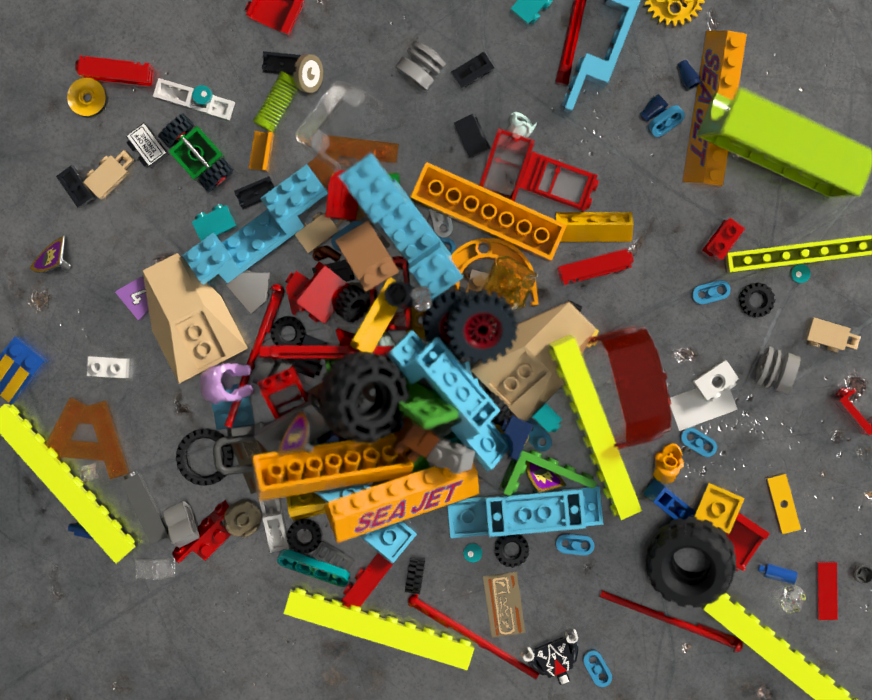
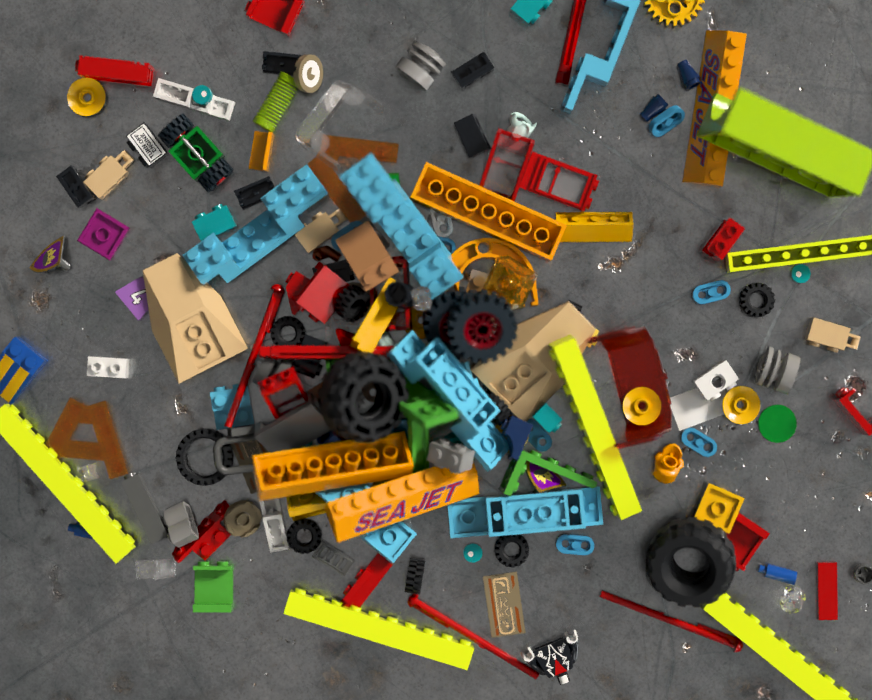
(103, 234): none -> magenta tile
(212, 387): lavender hair -> none
(213, 587): none -> bright green panel
(250, 289): light grey slope -> none
(293, 560): teal beam -> none
(296, 436): shield -> none
(340, 201): red window -> none
(417, 438): reddish brown hips -> none
(595, 266): red door -> none
(597, 668): dark azure plate -> none
(642, 416): none -> yellow dish
(668, 501): blue slope -> none
(750, 407): none -> yellow dish
(777, 423): none -> green piece
(786, 515): yellow tile -> none

